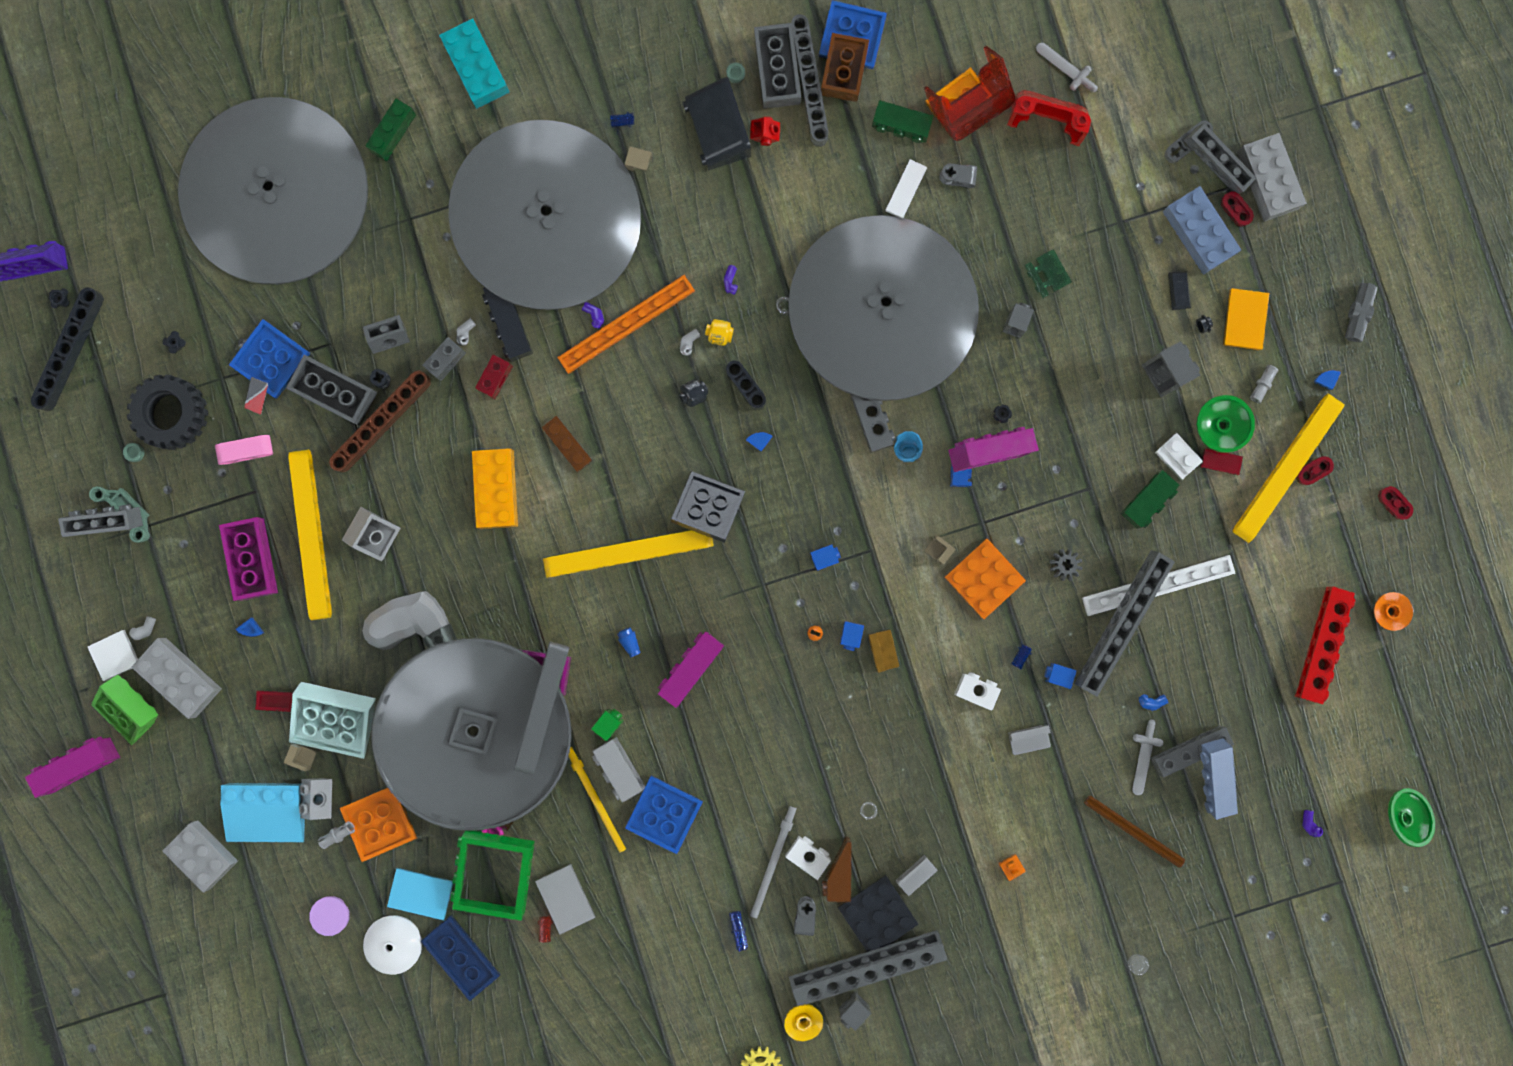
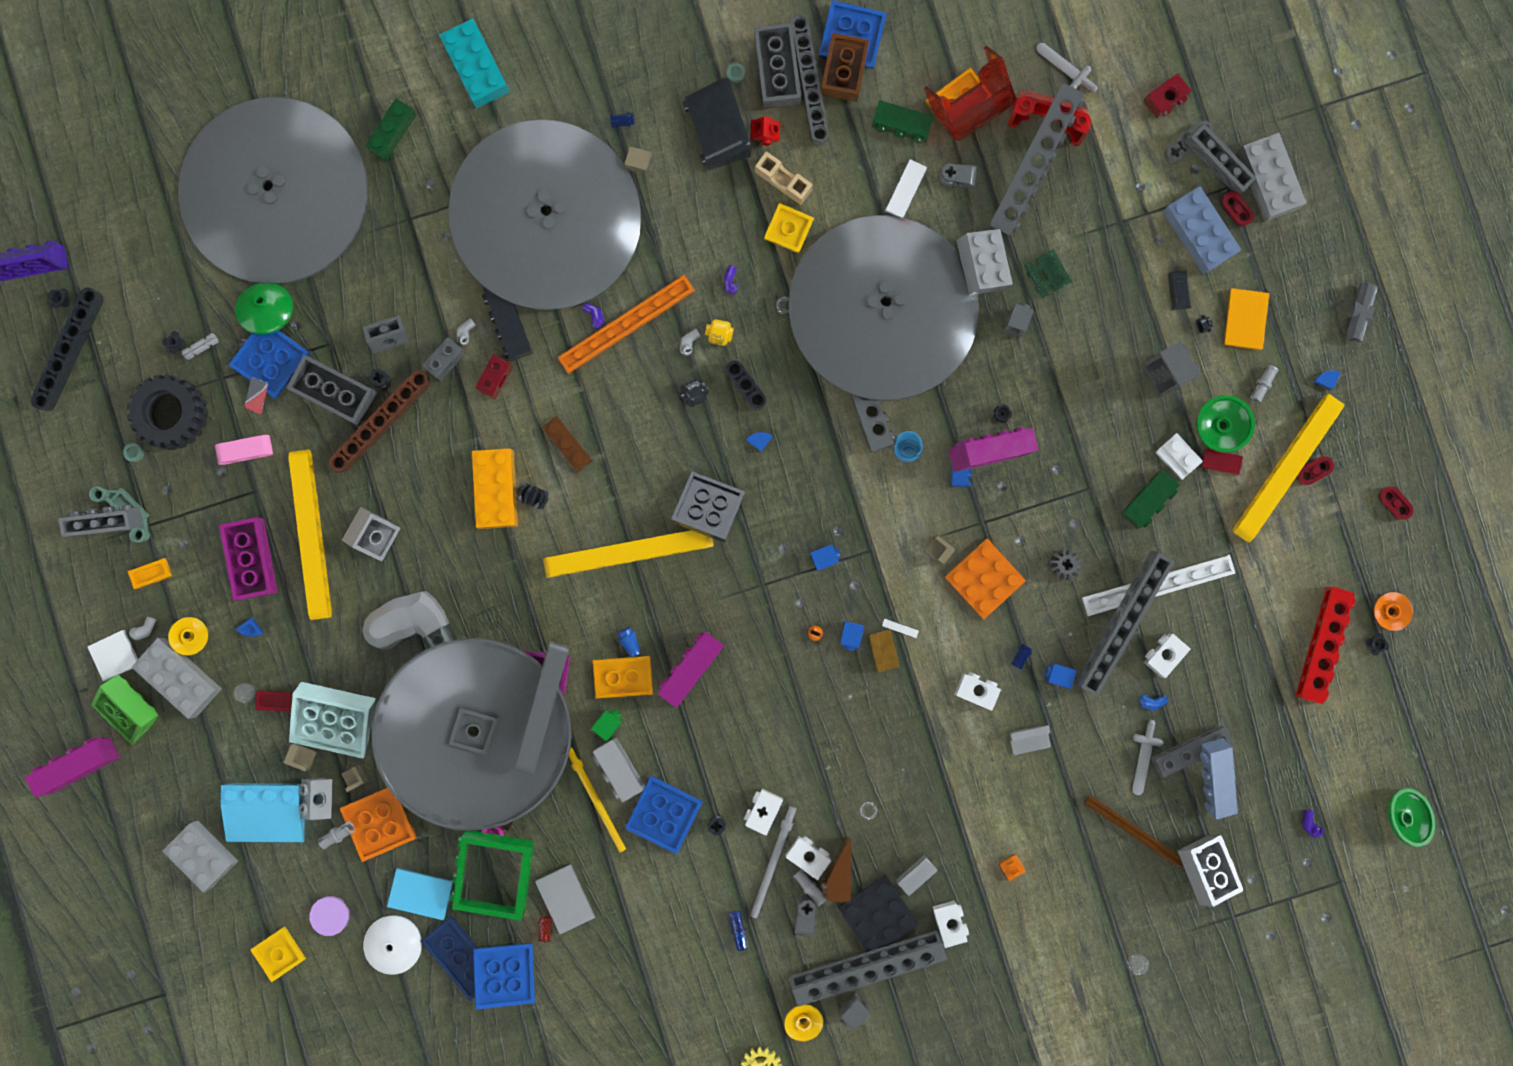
(150, 573): none -> light orange tile
(197, 636): none -> yellow dish
(200, 346): none -> light grey axle
(244, 692): none -> clear tile
(267, 316): none -> green dish
(278, 954): none -> yellow plate
(354, 777): none -> dark tan panel
(503, 975): none -> blue plate
(532, 495): none -> black gear
(622, 677): none -> light orange tile
(721, 821): none -> black bush
(763, 823): none -> white brick
(789, 228): none -> yellow plate
(792, 185): none -> tan arch
(809, 887): none -> light grey pin
(900, 628): none -> white sticker
(943, 914): none -> white brick
(984, 261): none -> light grey brick
(1065, 93): none -> dark grey brick
(1175, 88): none -> dark red brick
(1176, 649): none -> white brick
(1210, 870): none -> light grey brick
(1383, 645): none -> black plate

